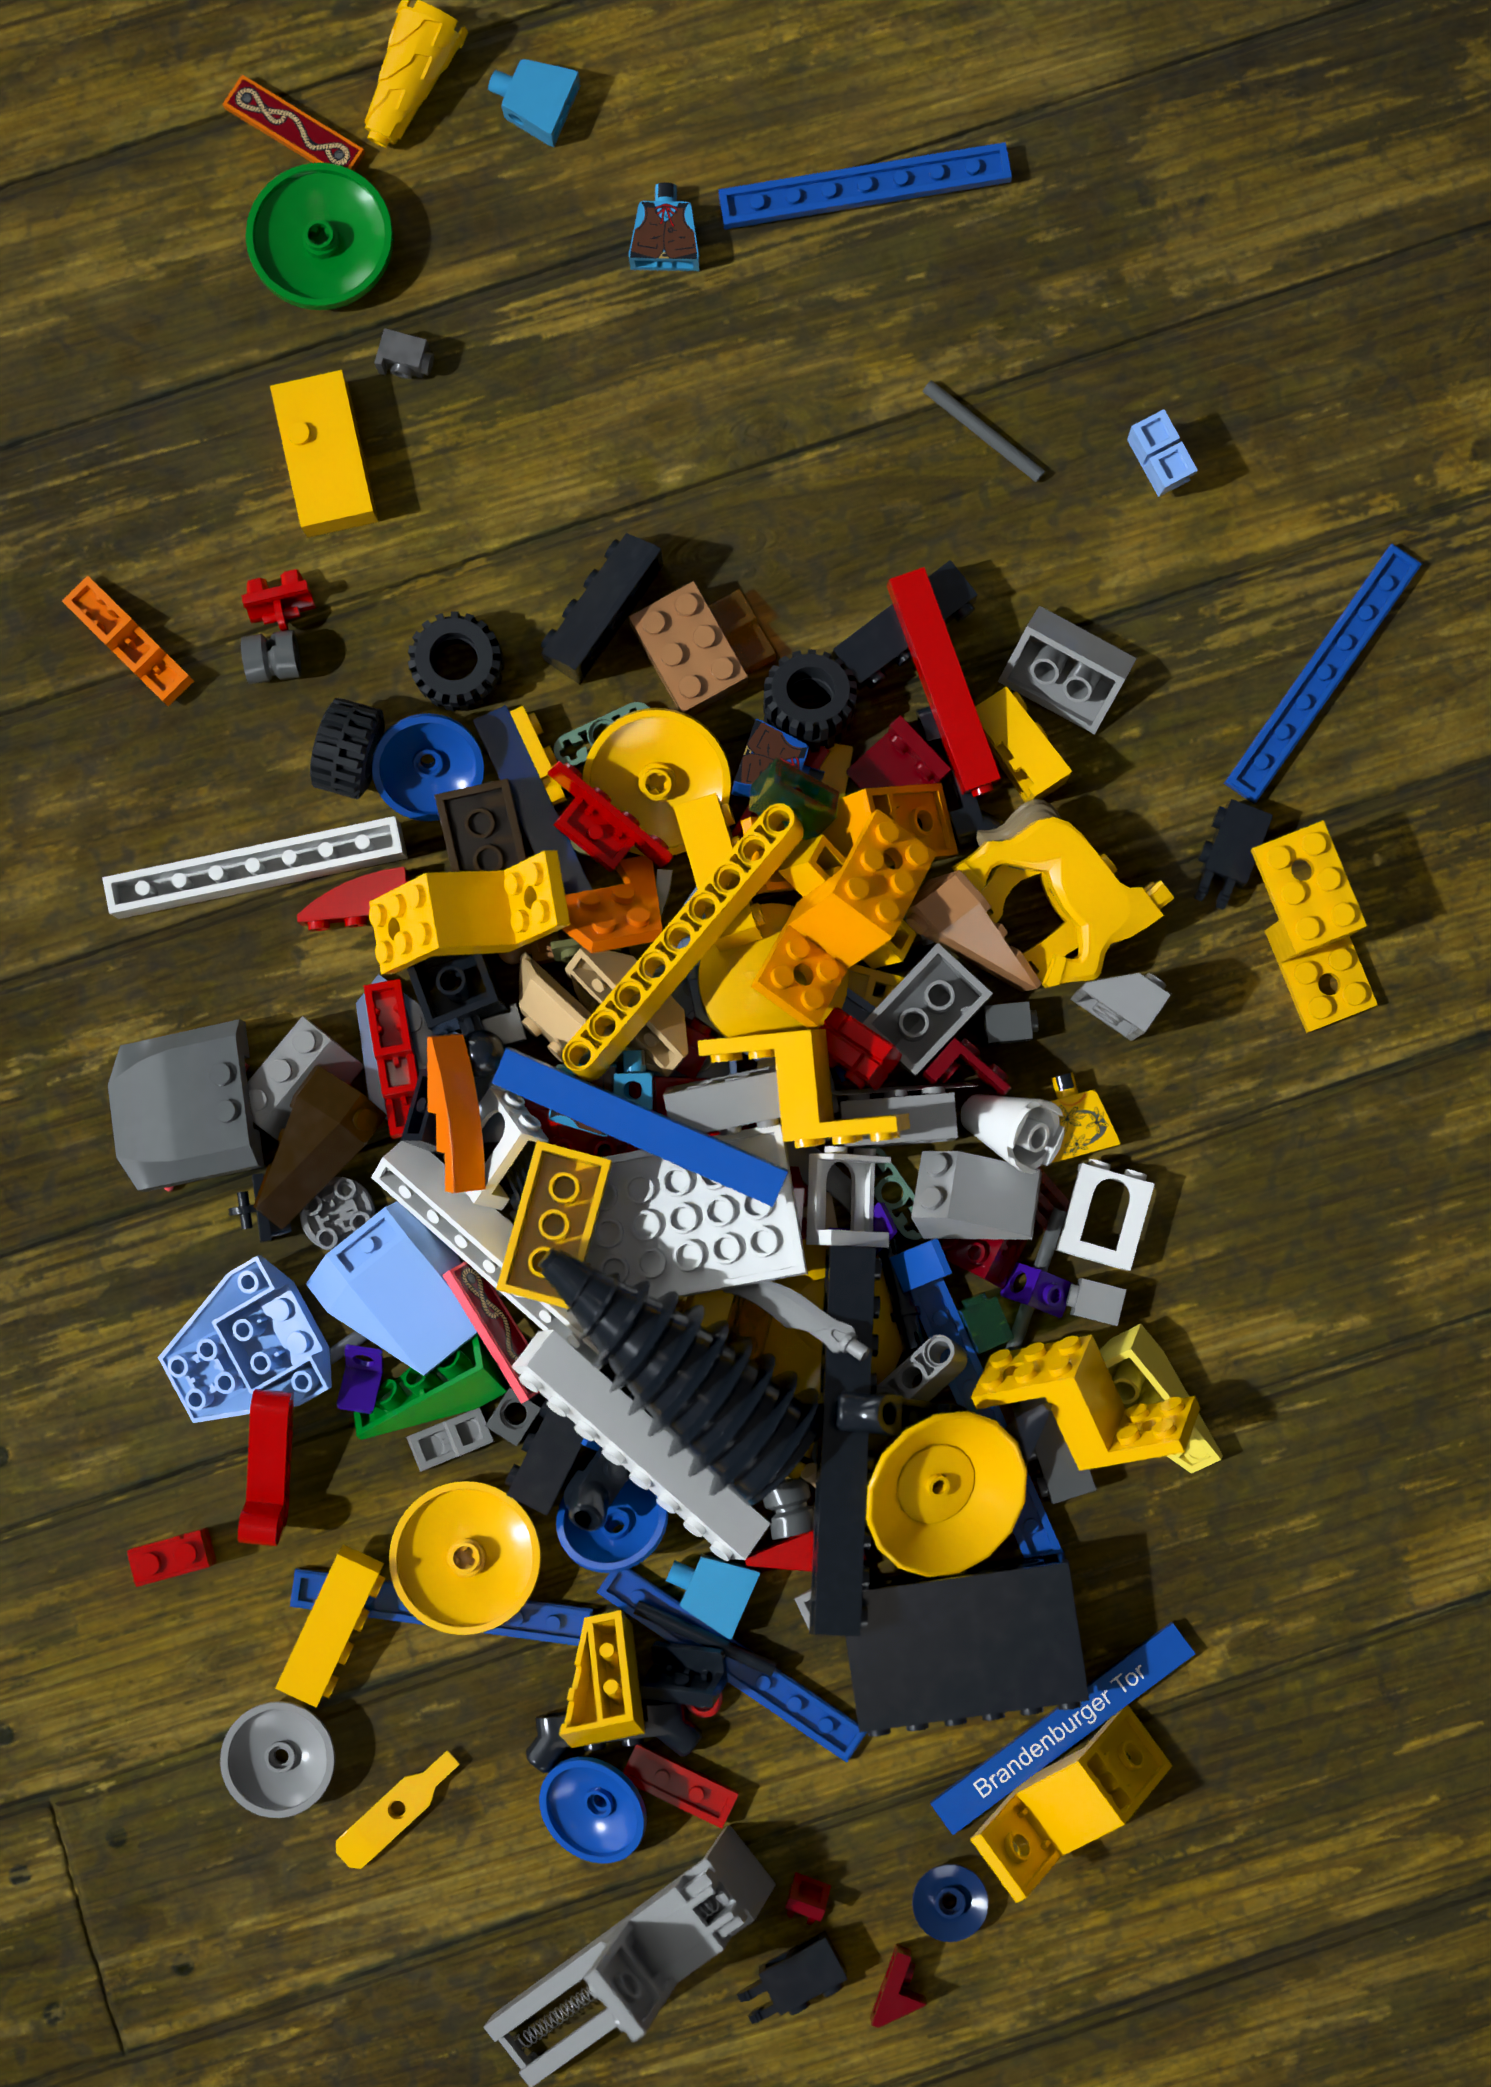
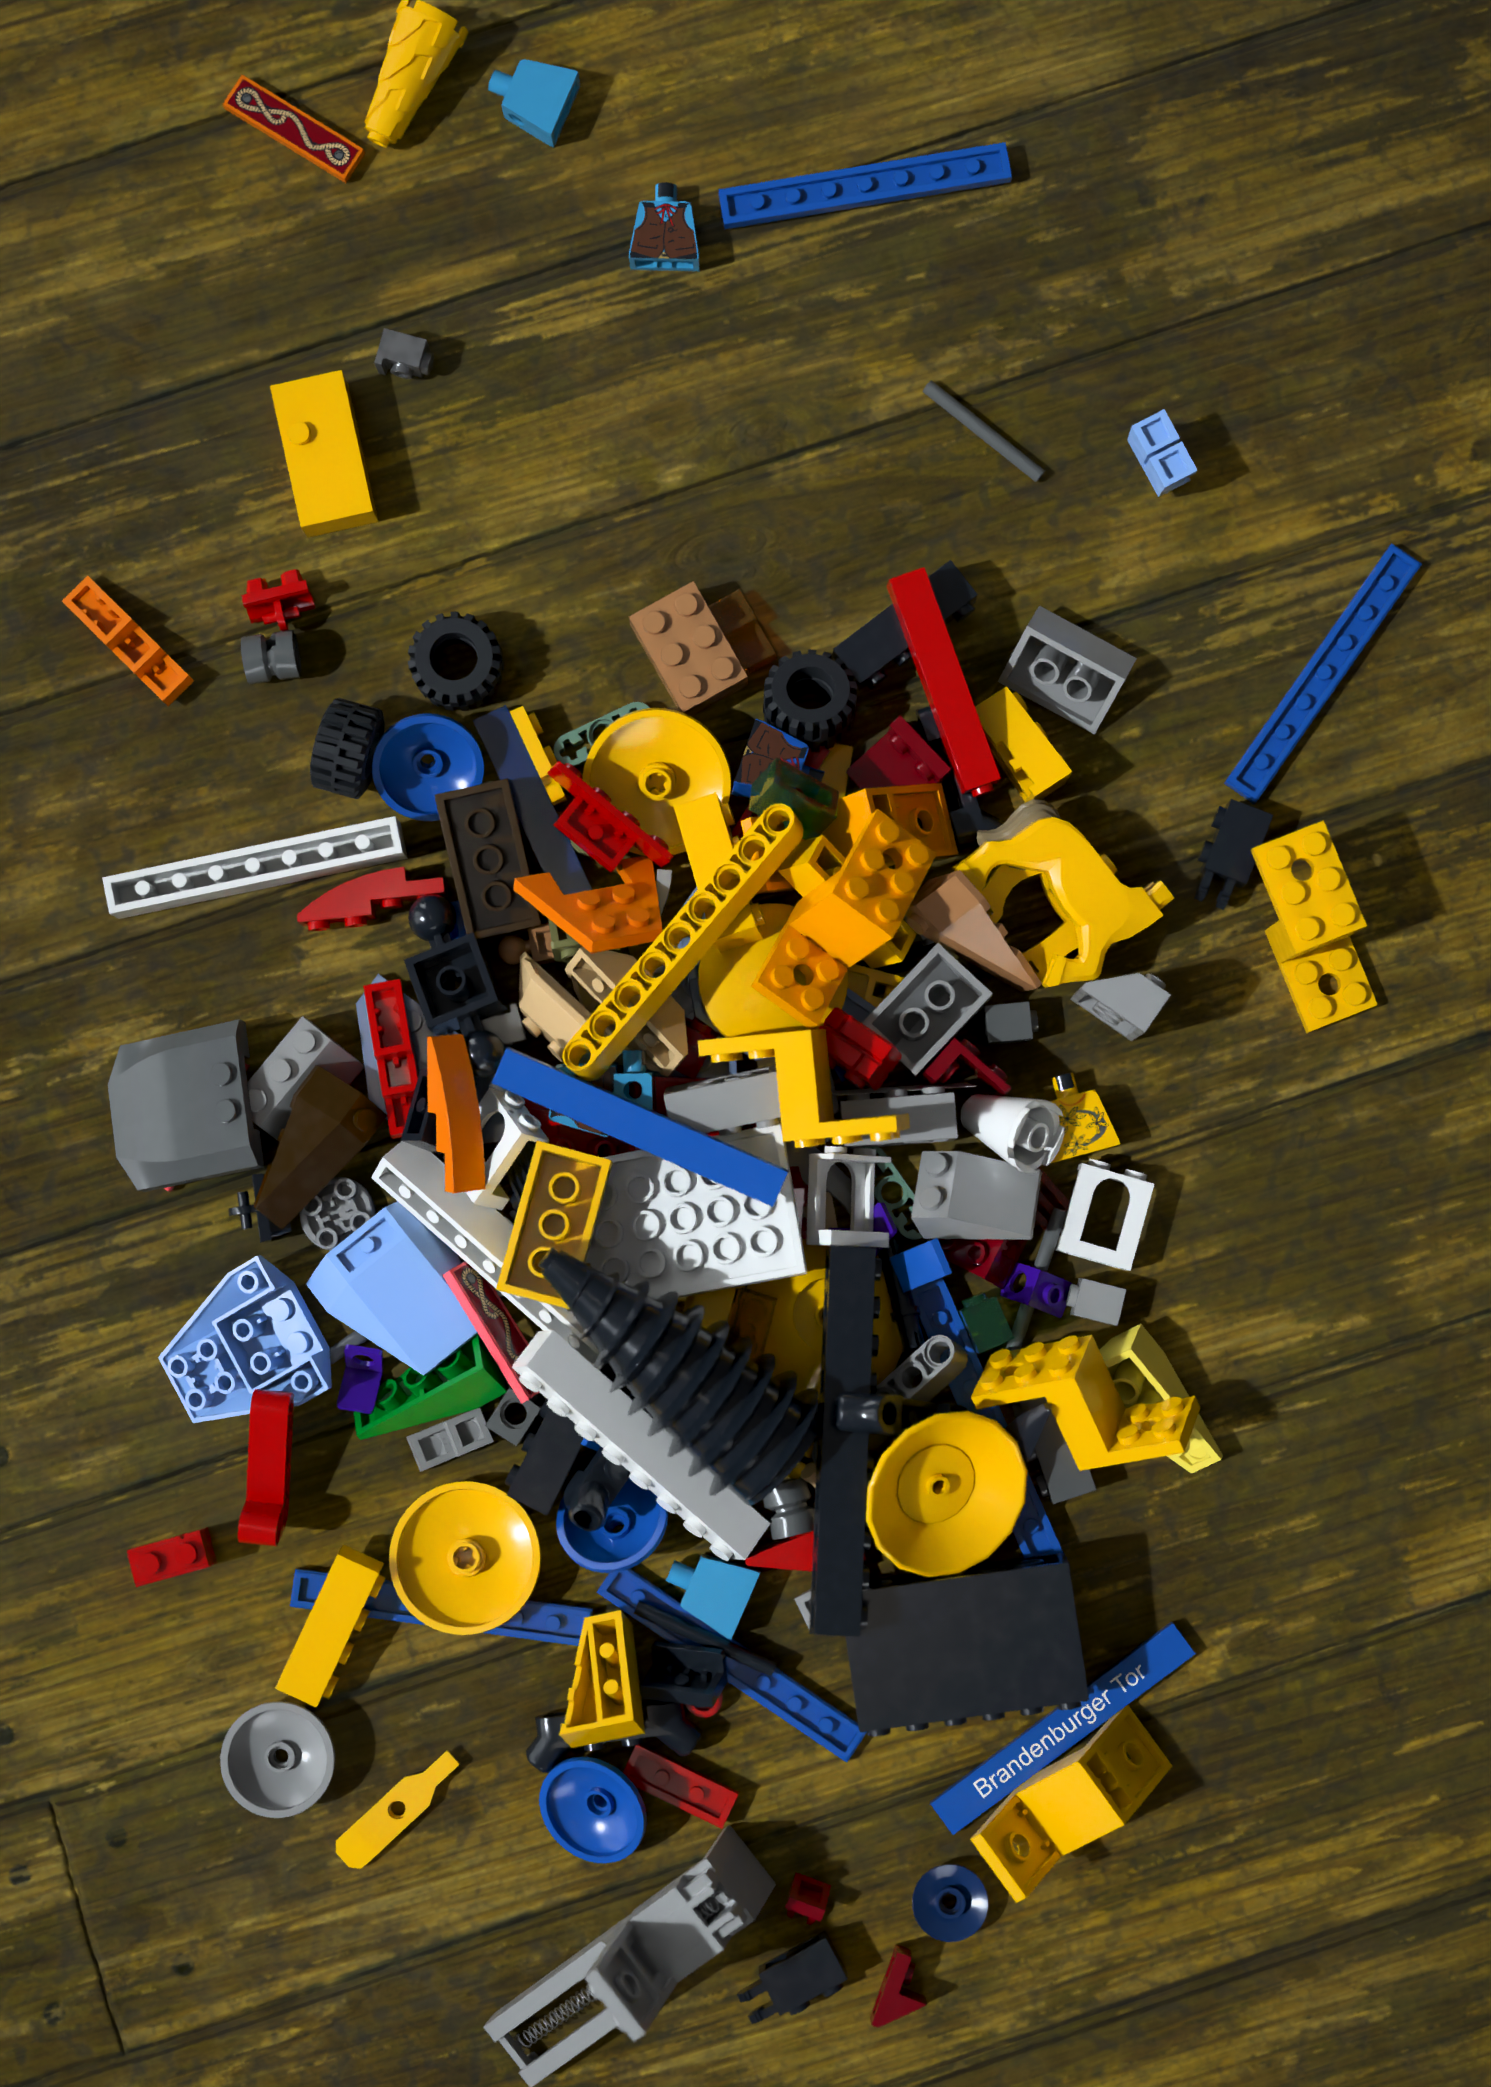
(319, 236): green dish -> none
(469, 912): yellow bracket -> none
(602, 607): black slope -> none
(799, 1313): light grey sword -> none

